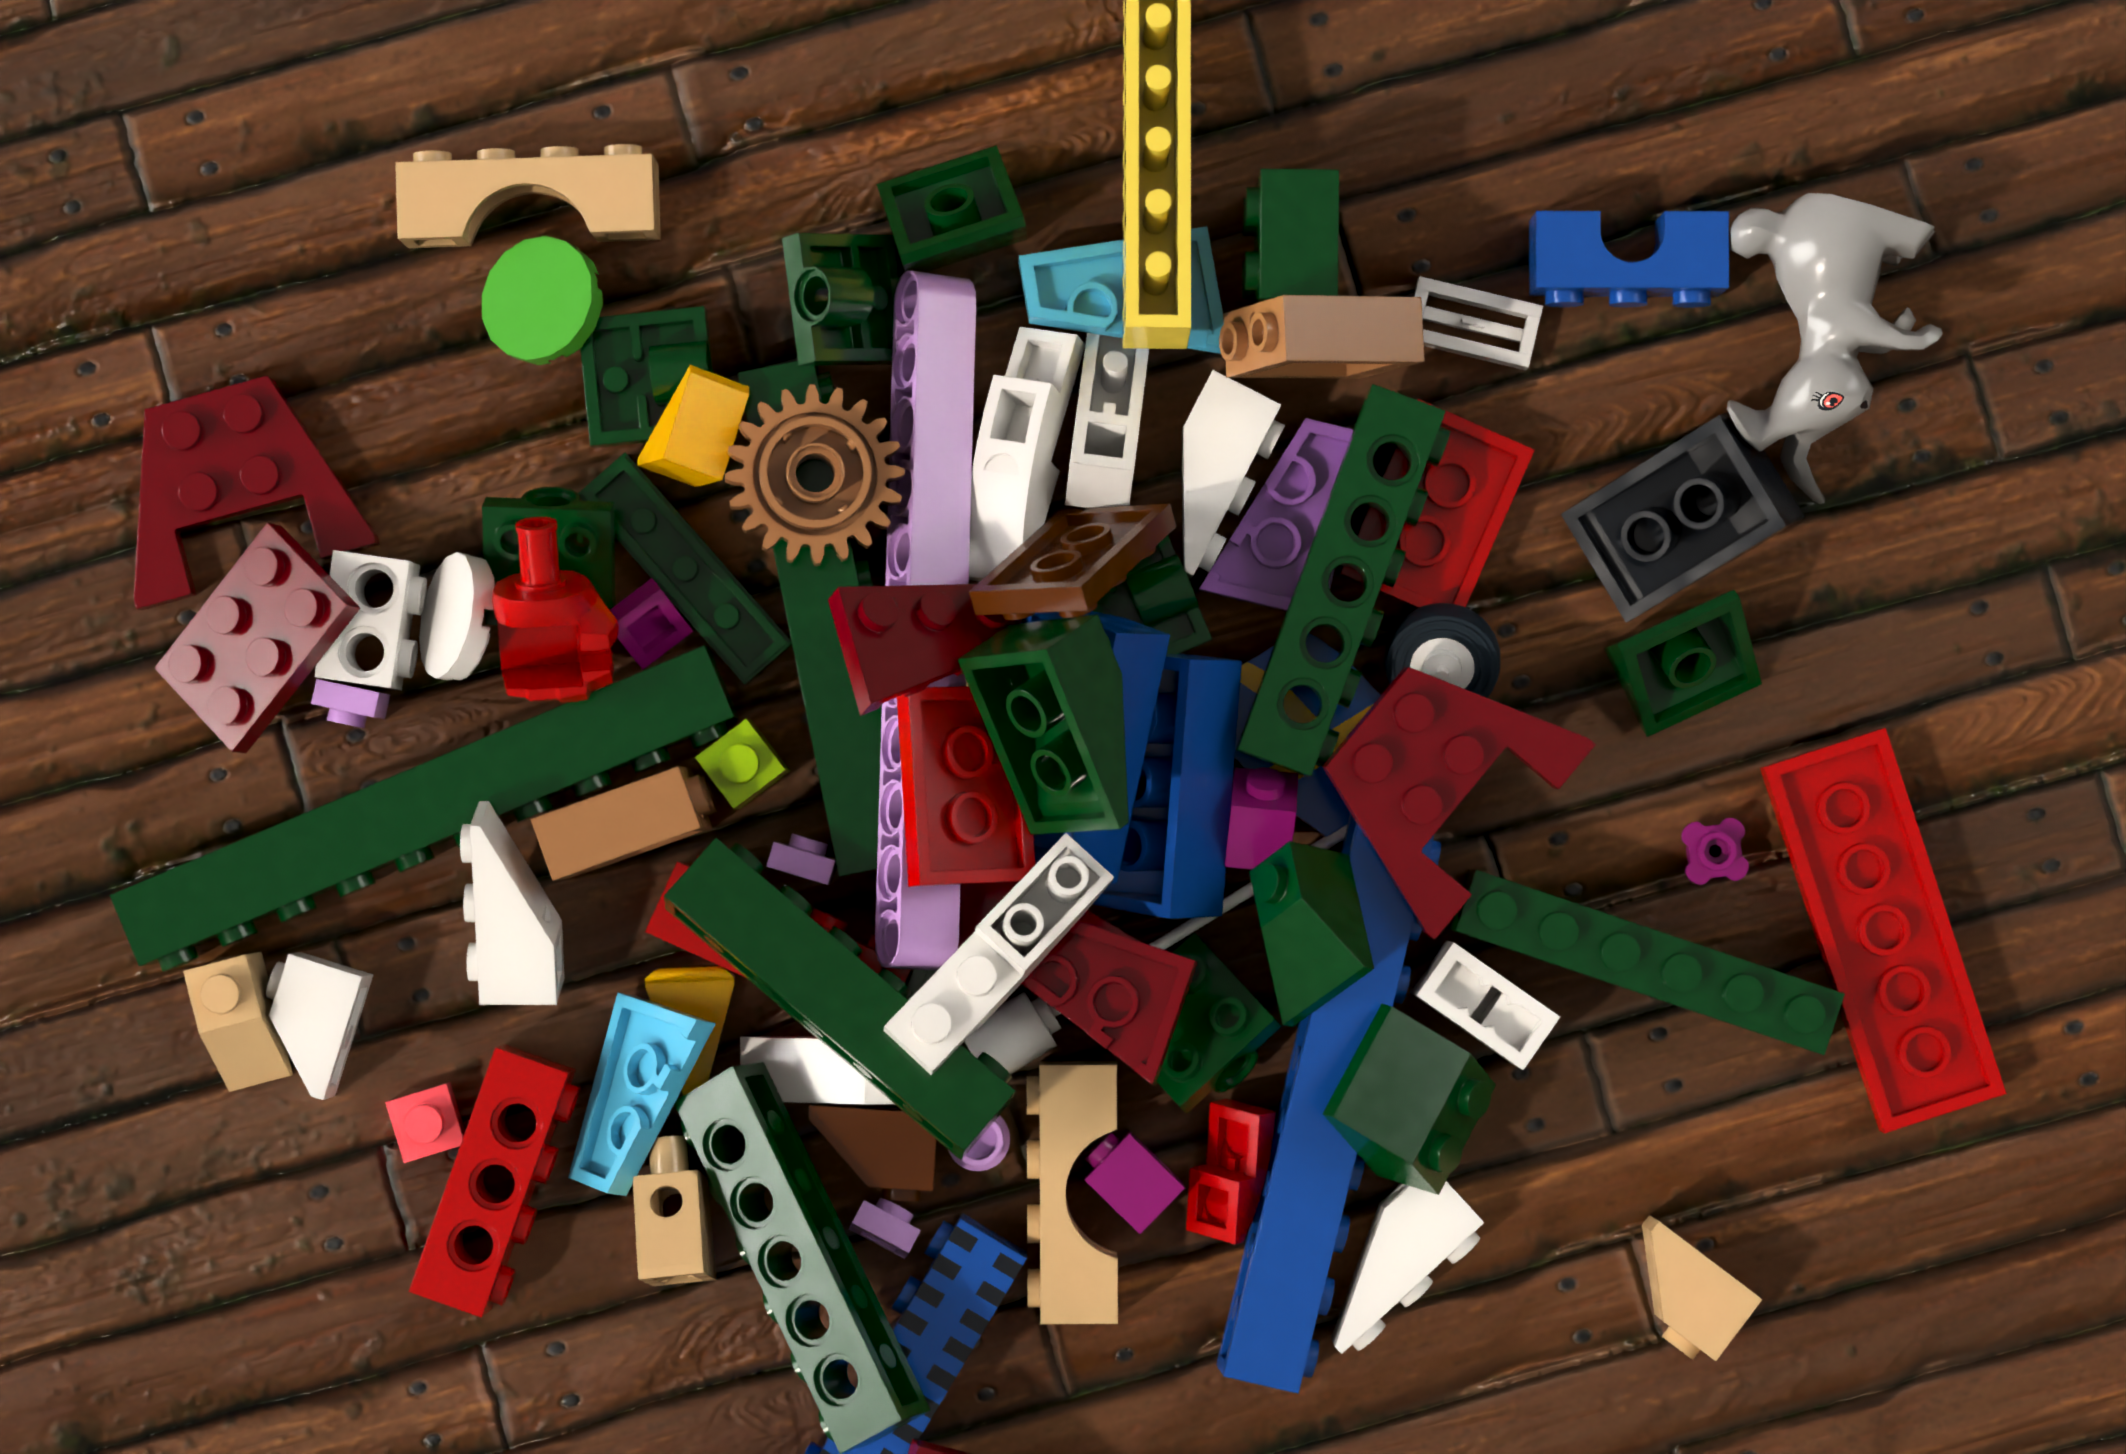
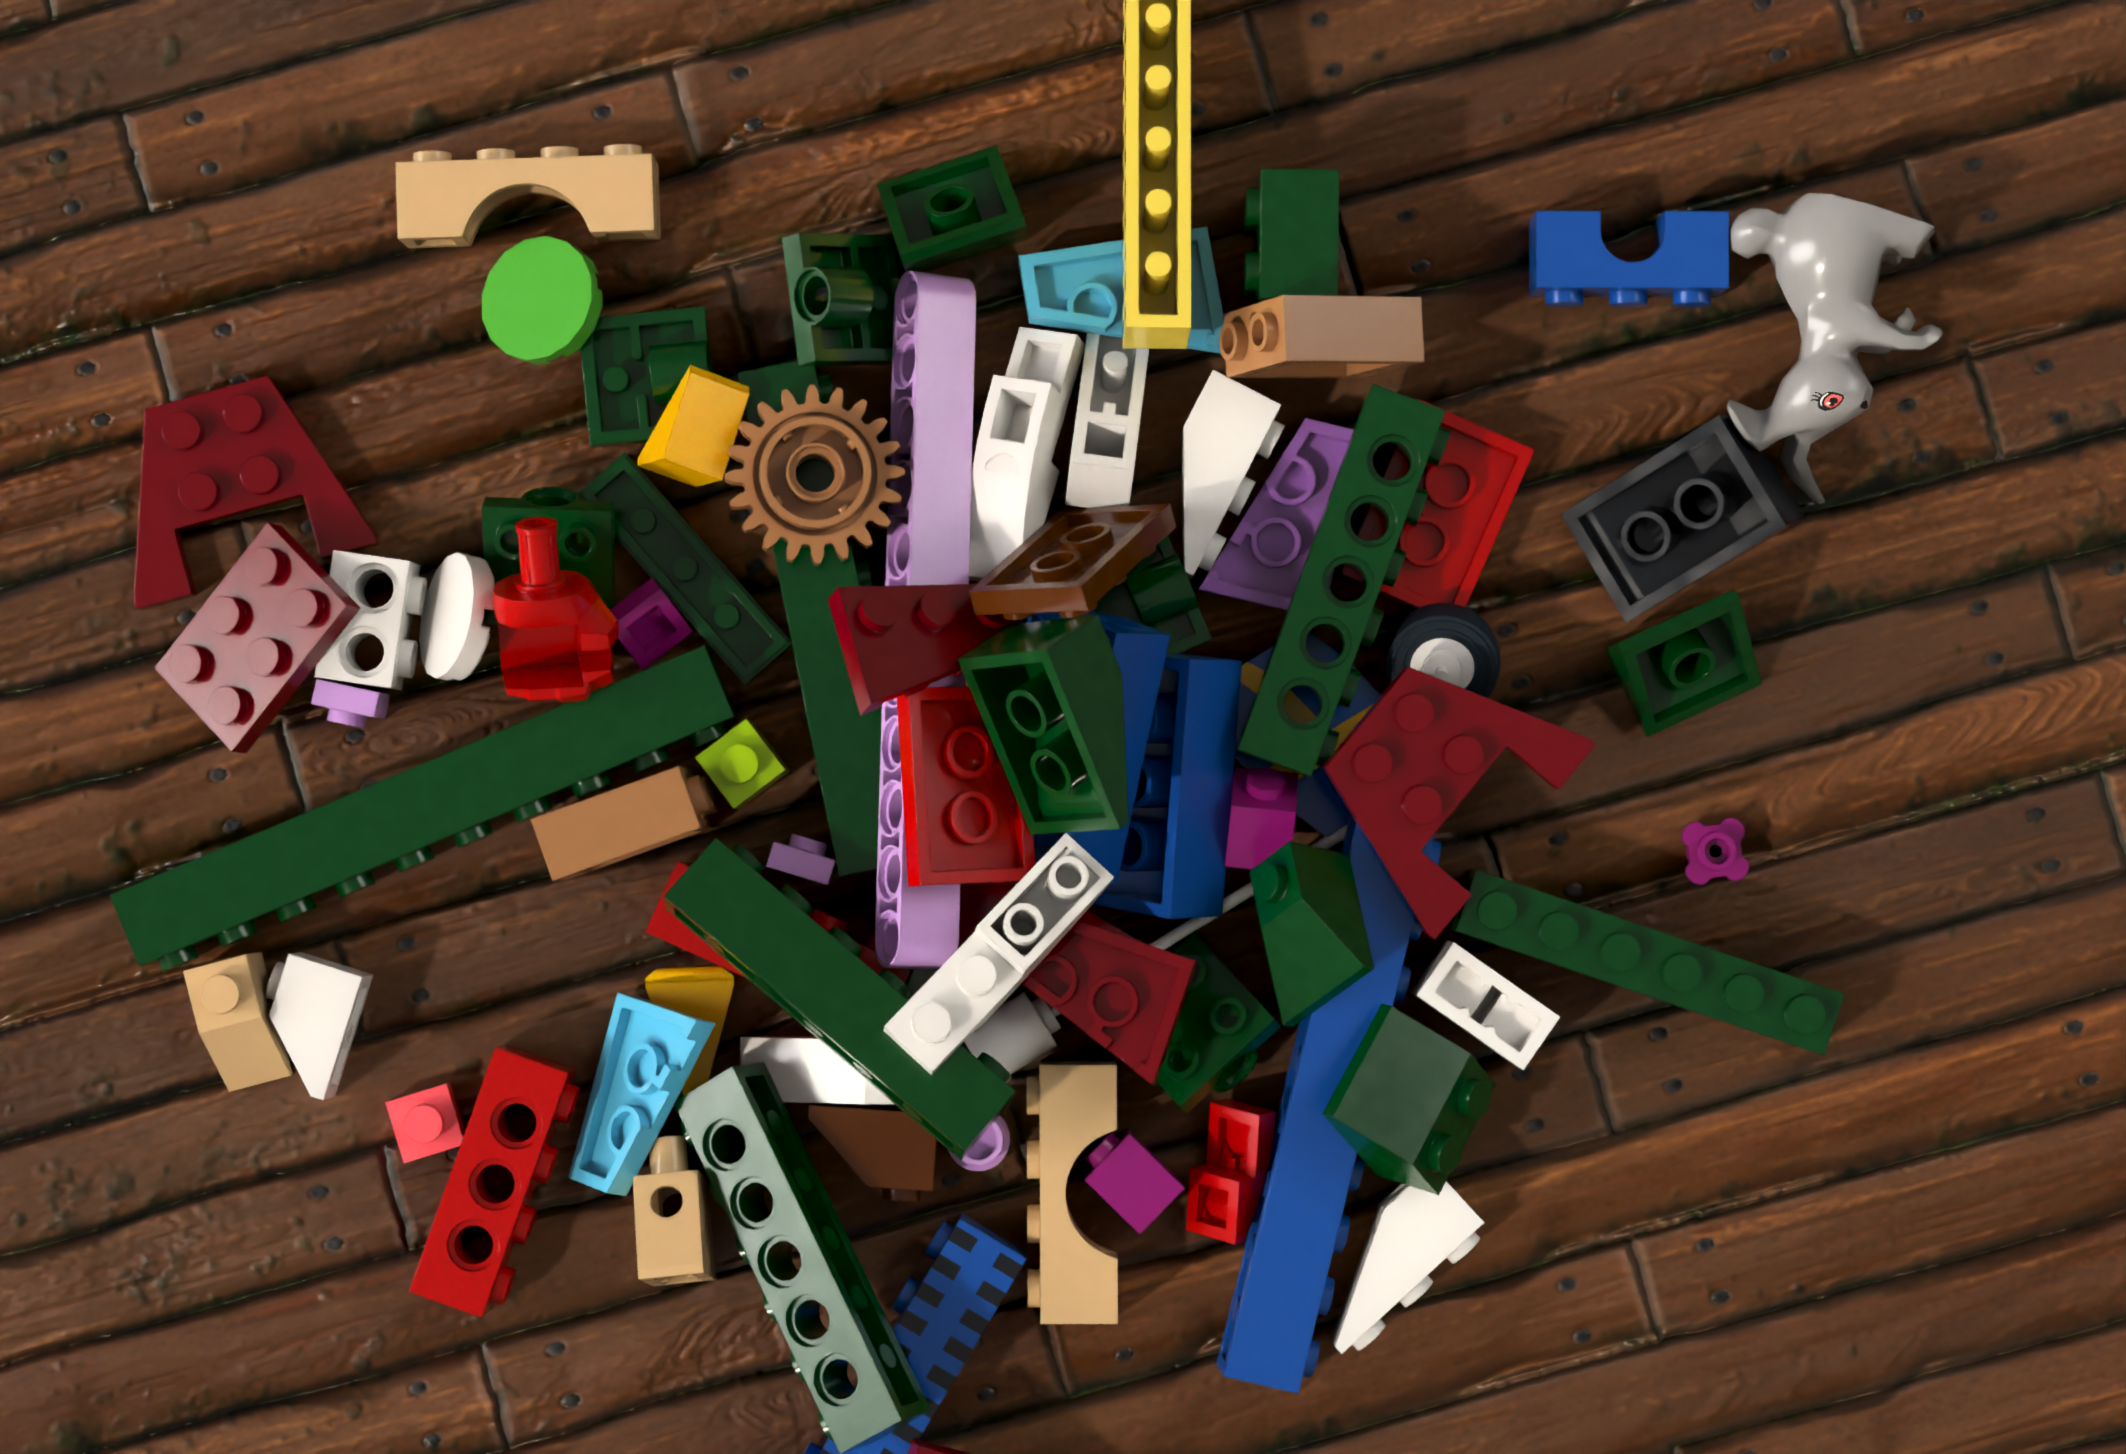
(516, 926): white slope -> none
(886, 1226): lavender plate -> none
(1484, 300): white tile -> none
(1693, 1294): tan slope -> none
(1883, 930): red plate -> none

